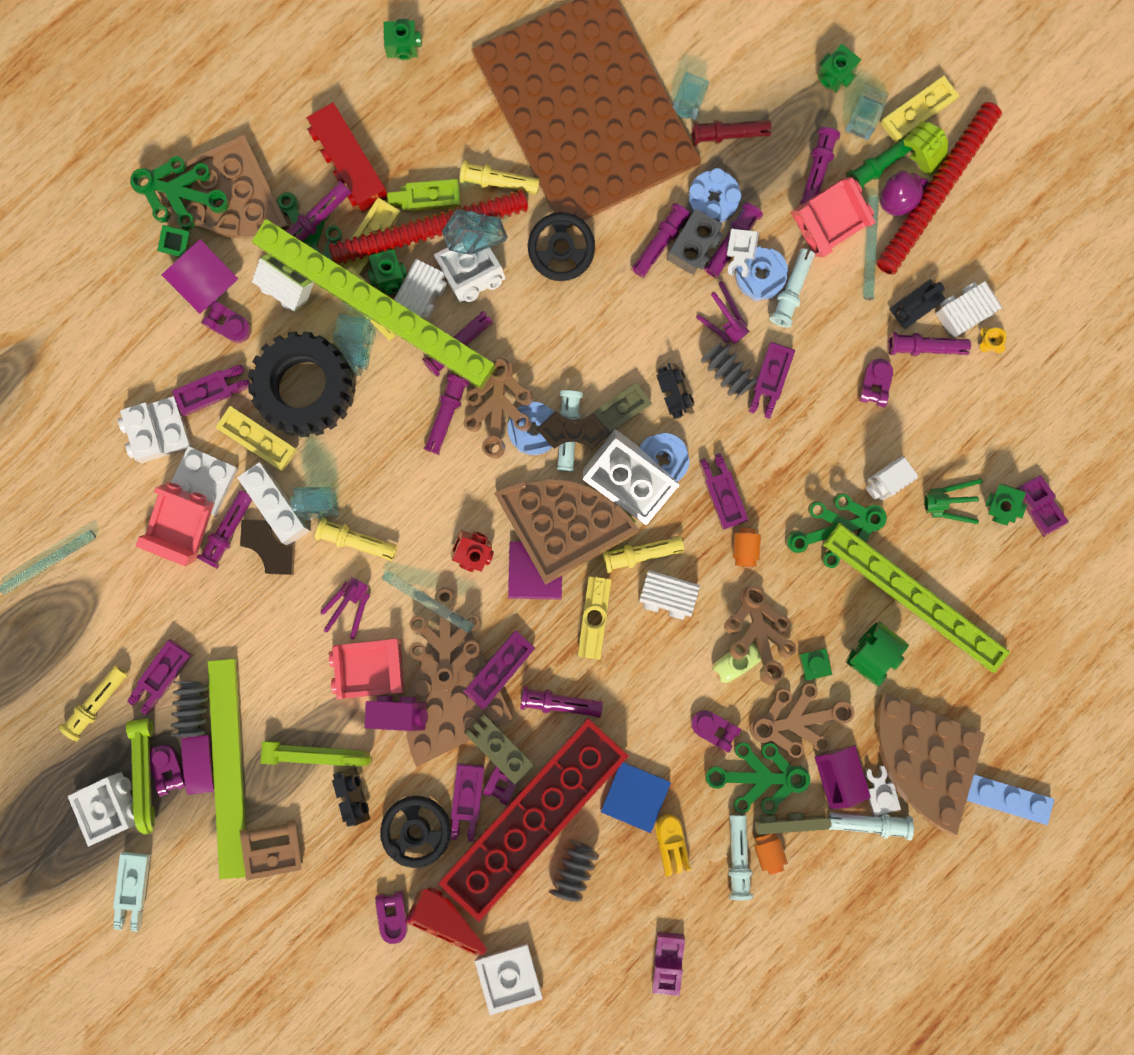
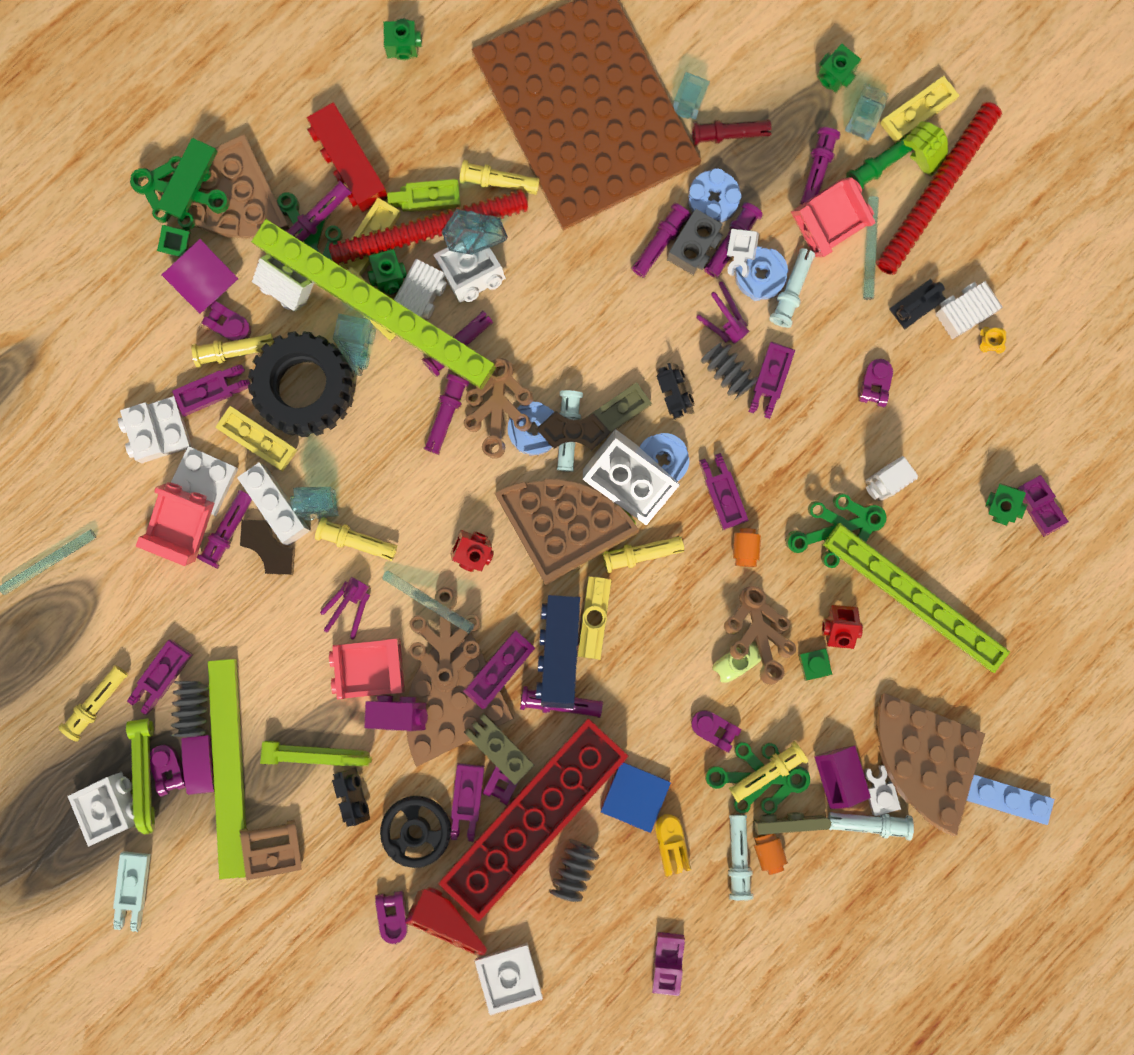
(187, 179): none -> green tile
(220, 351): none -> light yellow pin
(525, 579): magenta slope -> none
(541, 259): black wheel -> none
(560, 652): none -> dark blue brick
(668, 594): white brick -> none
(778, 761): none -> light yellow pin
(796, 721): medium nougat plant -> none
(842, 632): none -> red brick
(877, 653): green brick -> none
(902, 193): magenta hat -> none
(917, 344): magenta pin -> none
(936, 501): green plant -> none

